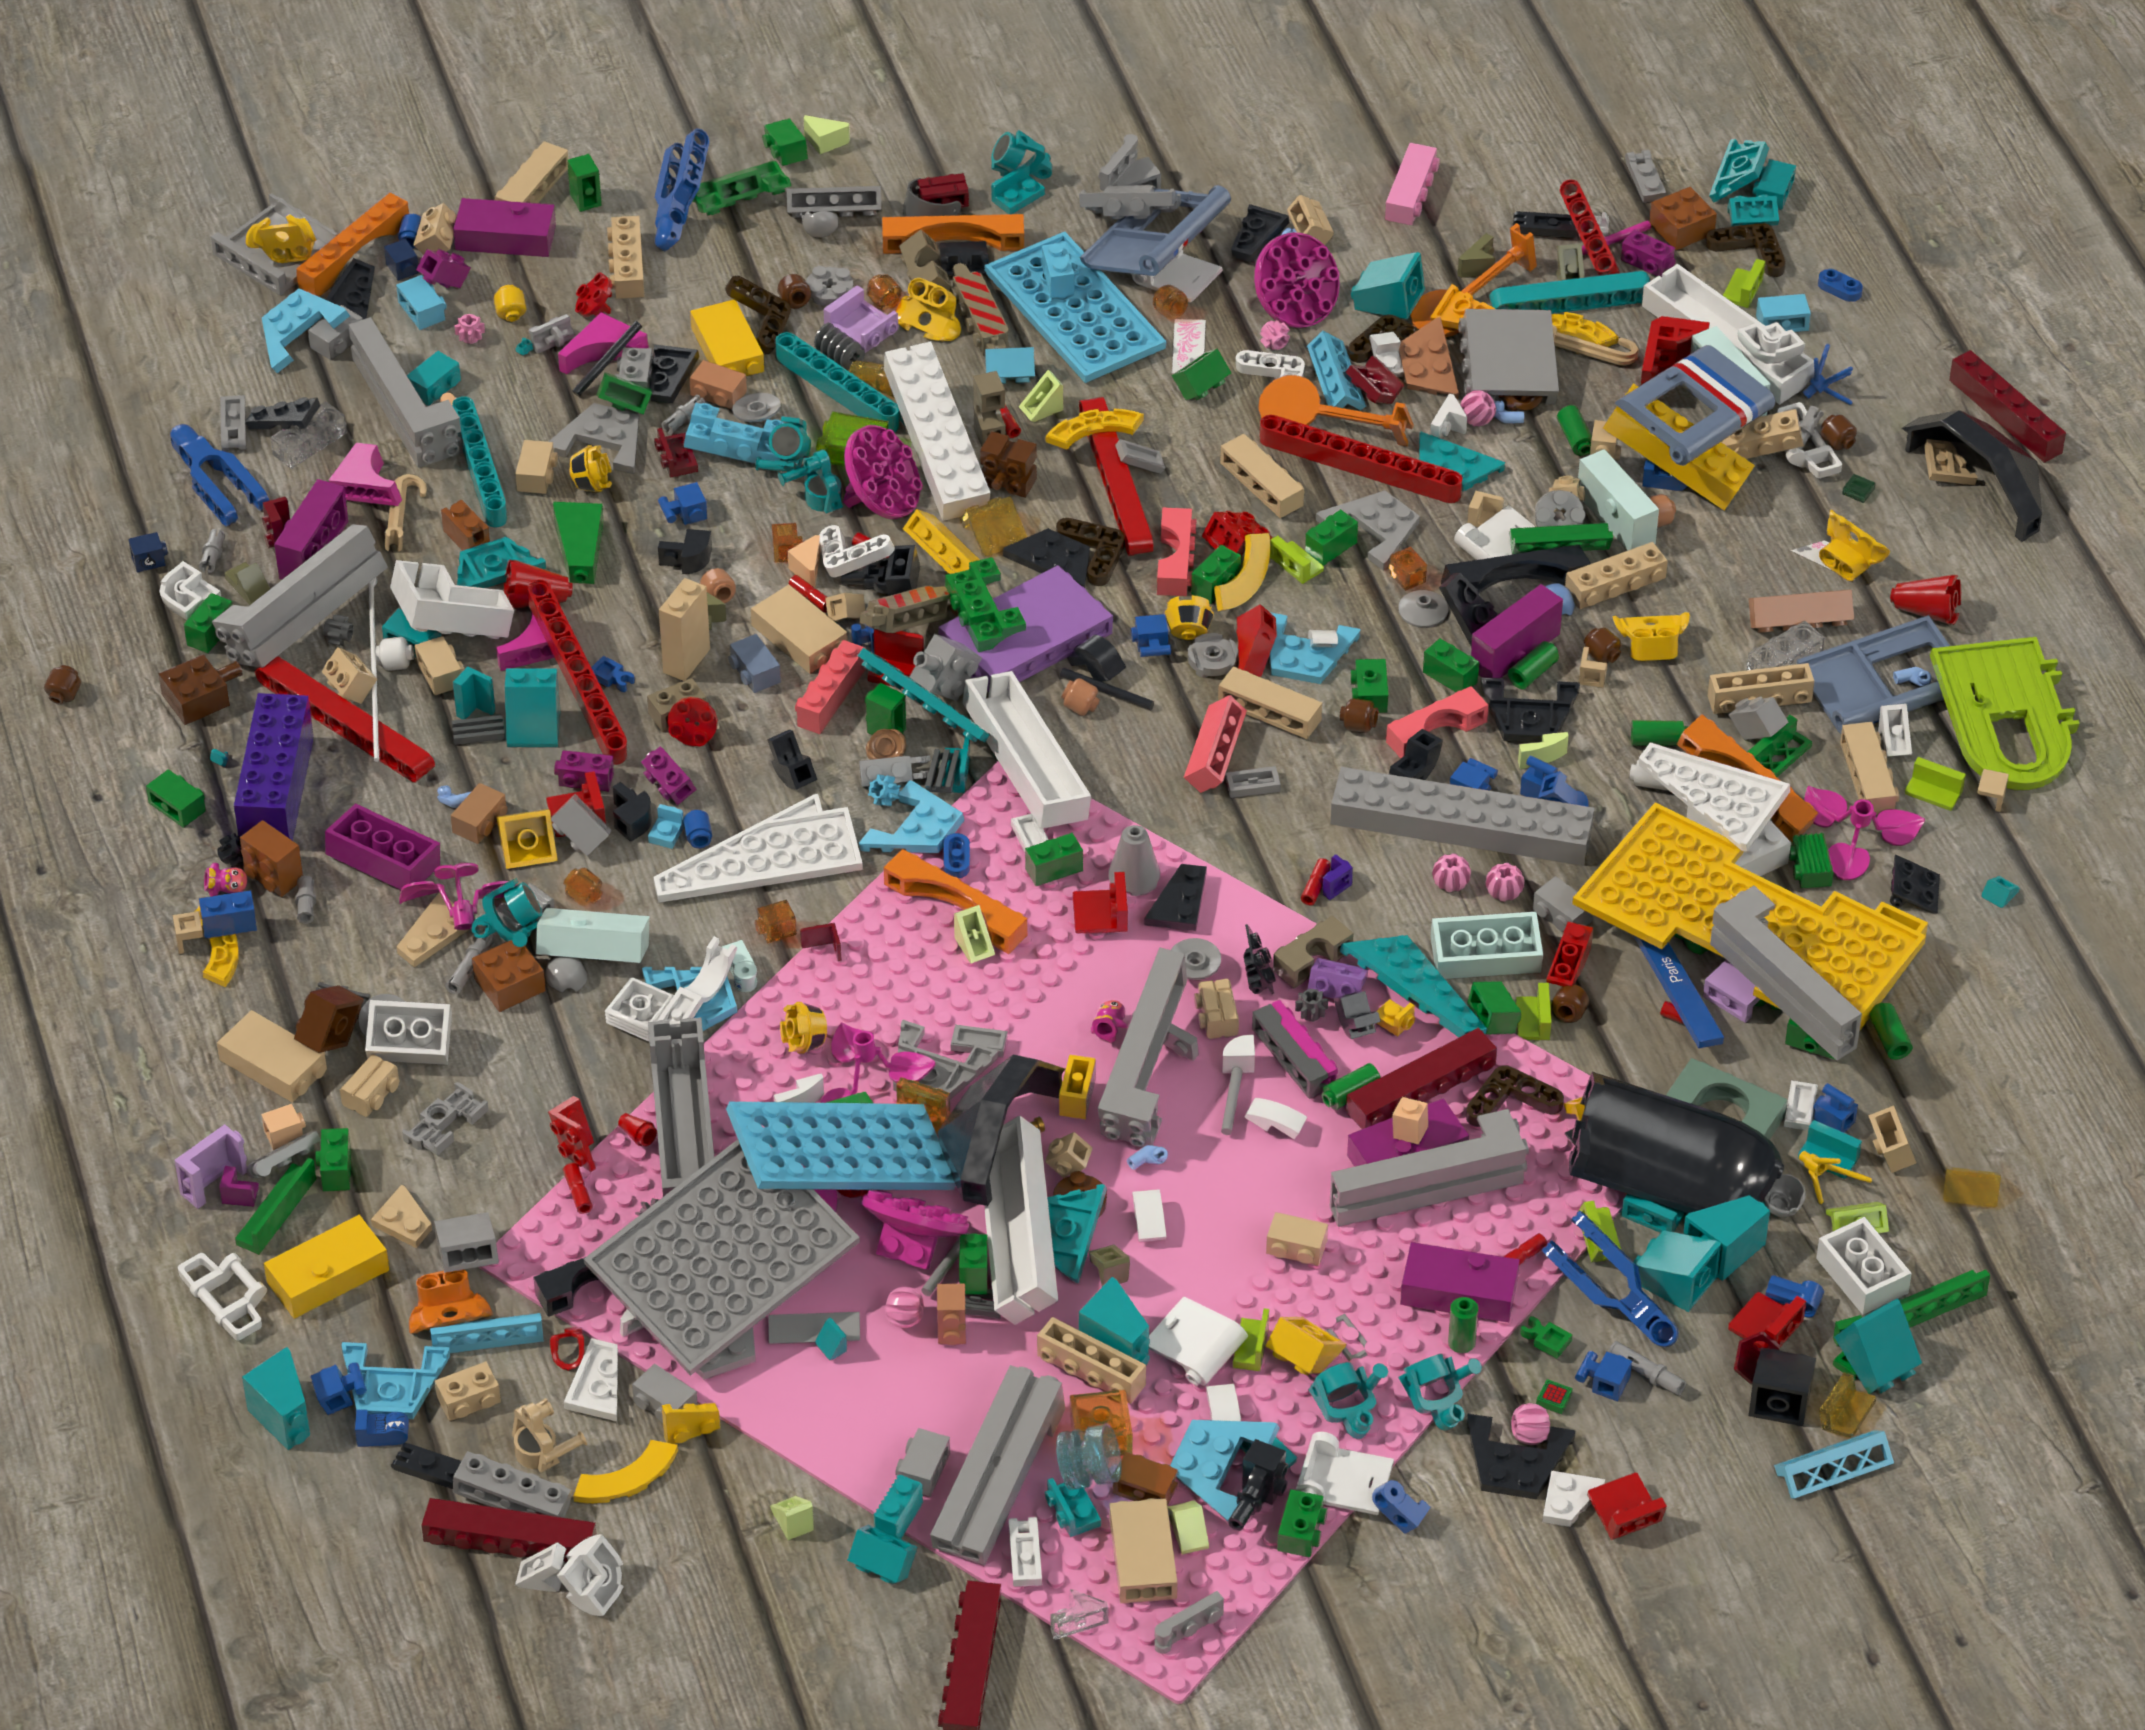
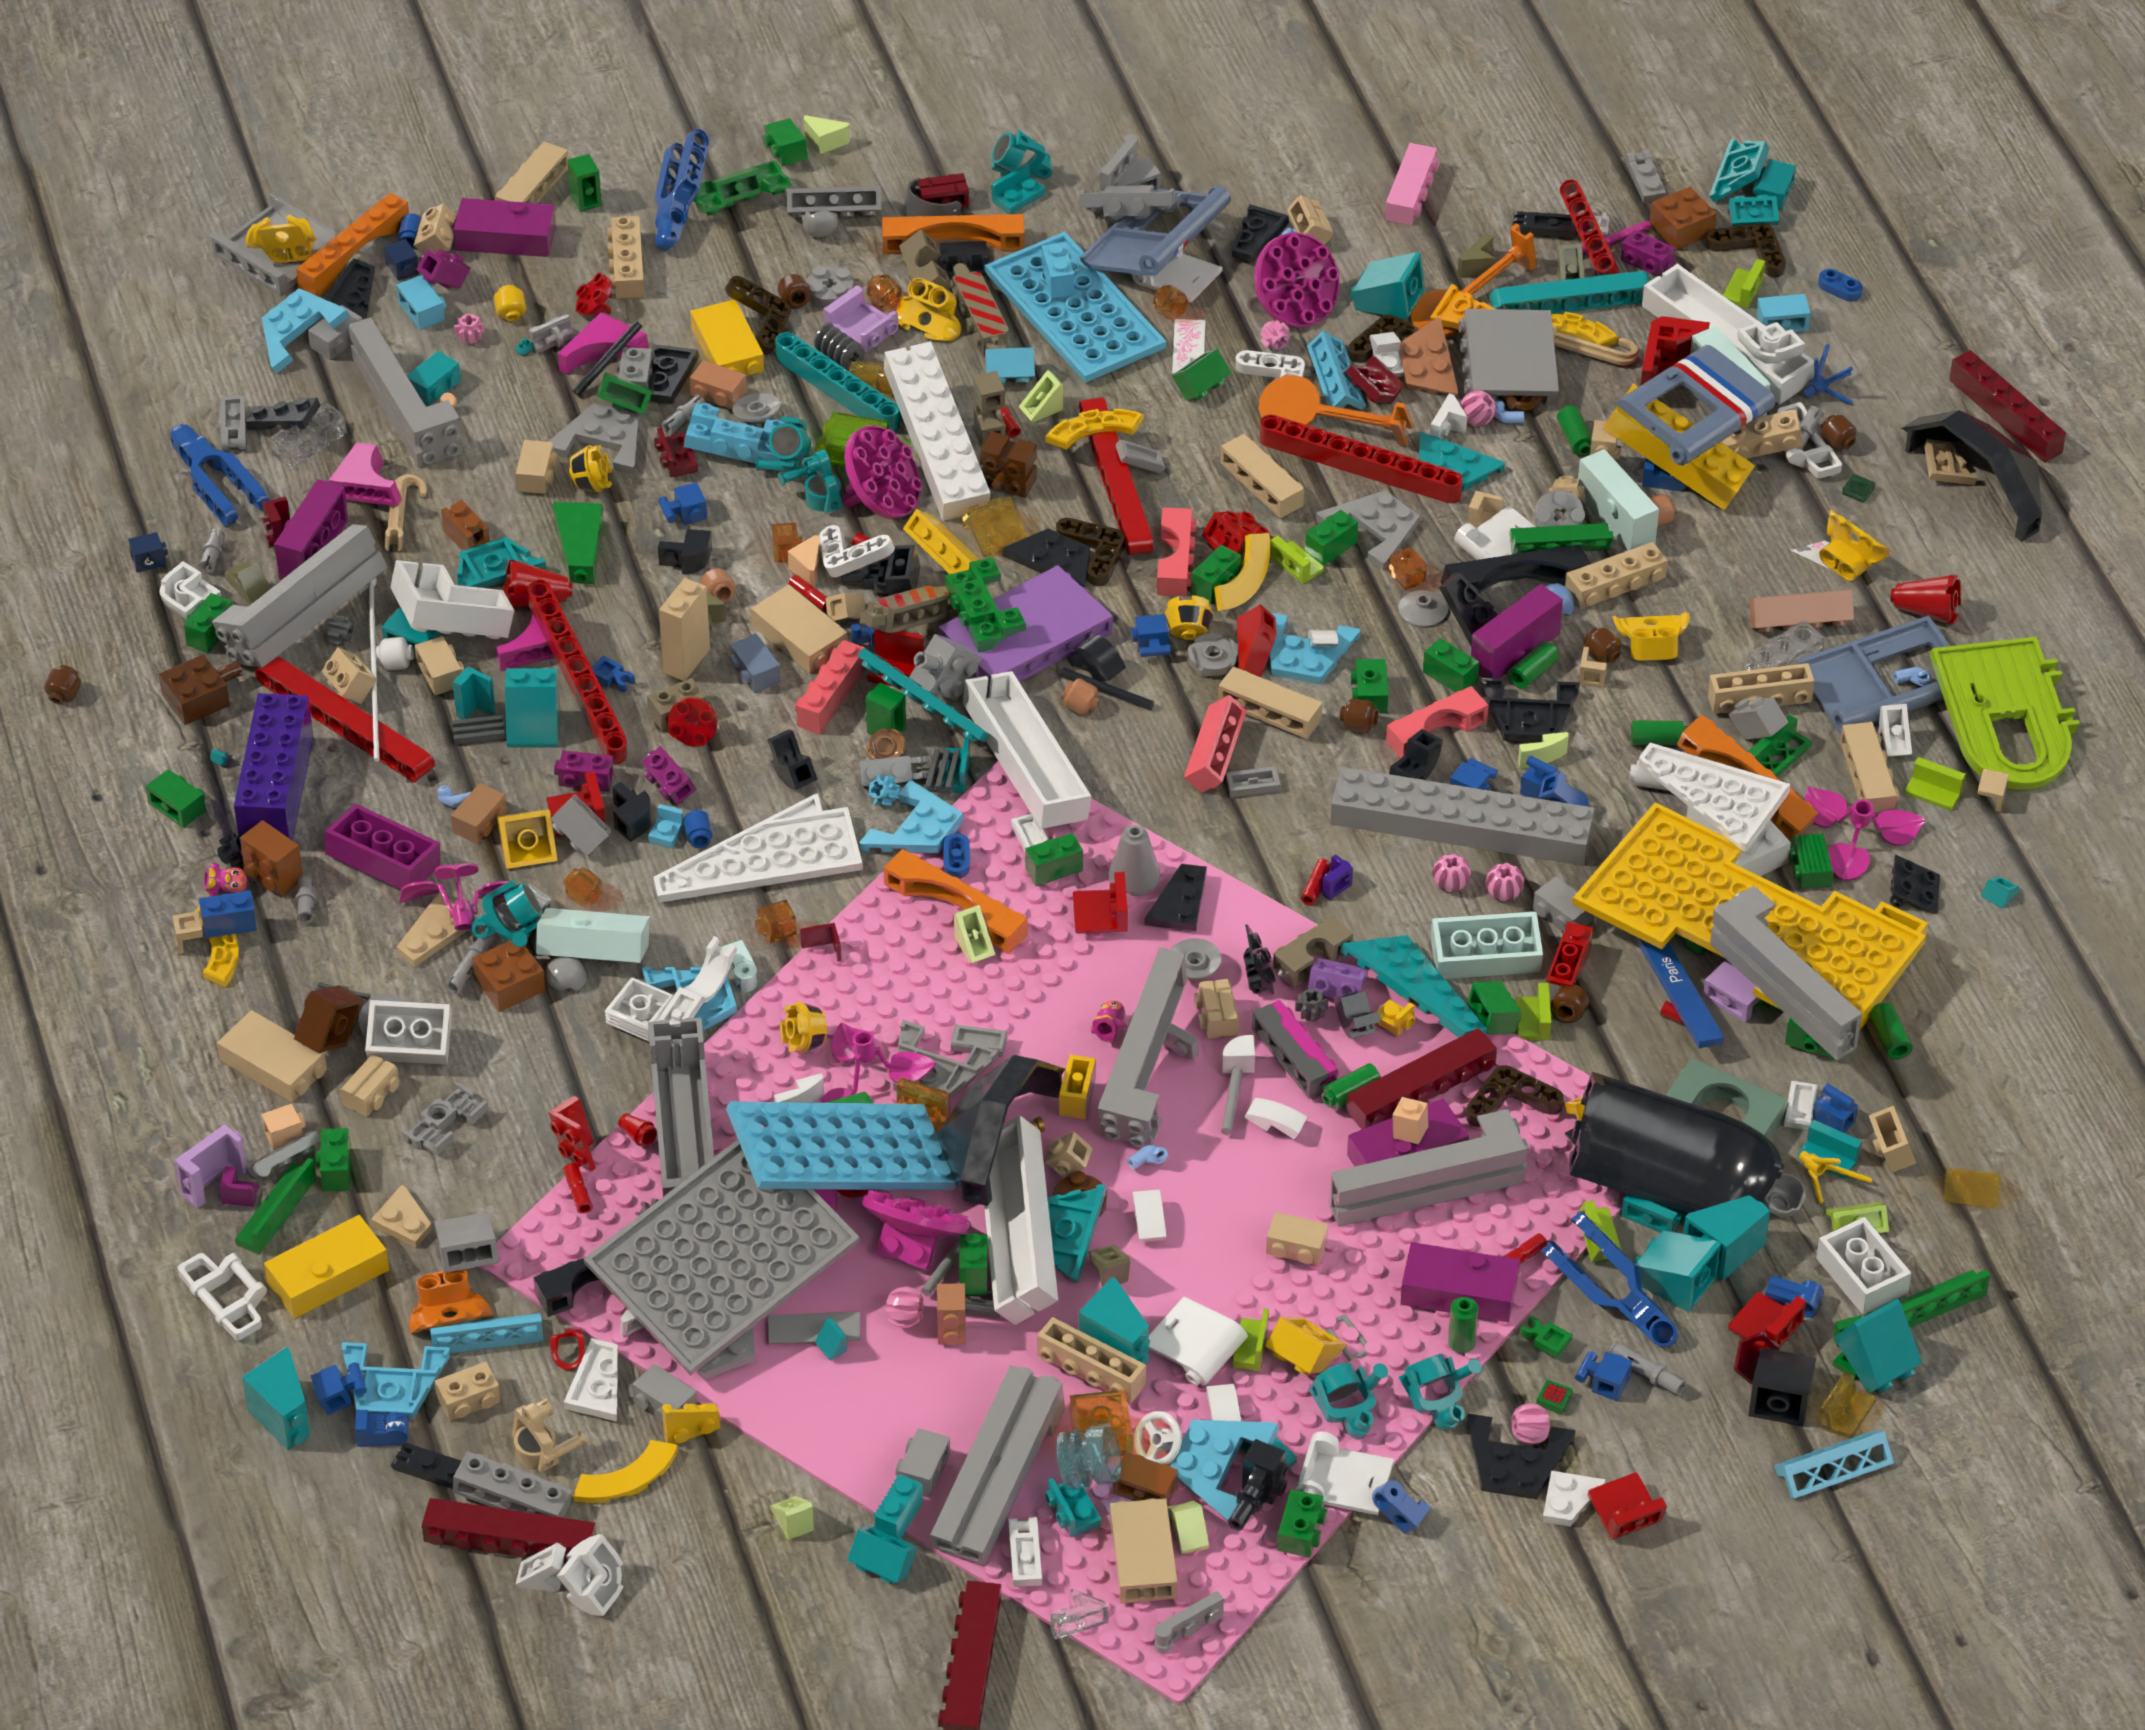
(480, 463): teal beam -> none
(1160, 1439): none -> white piece

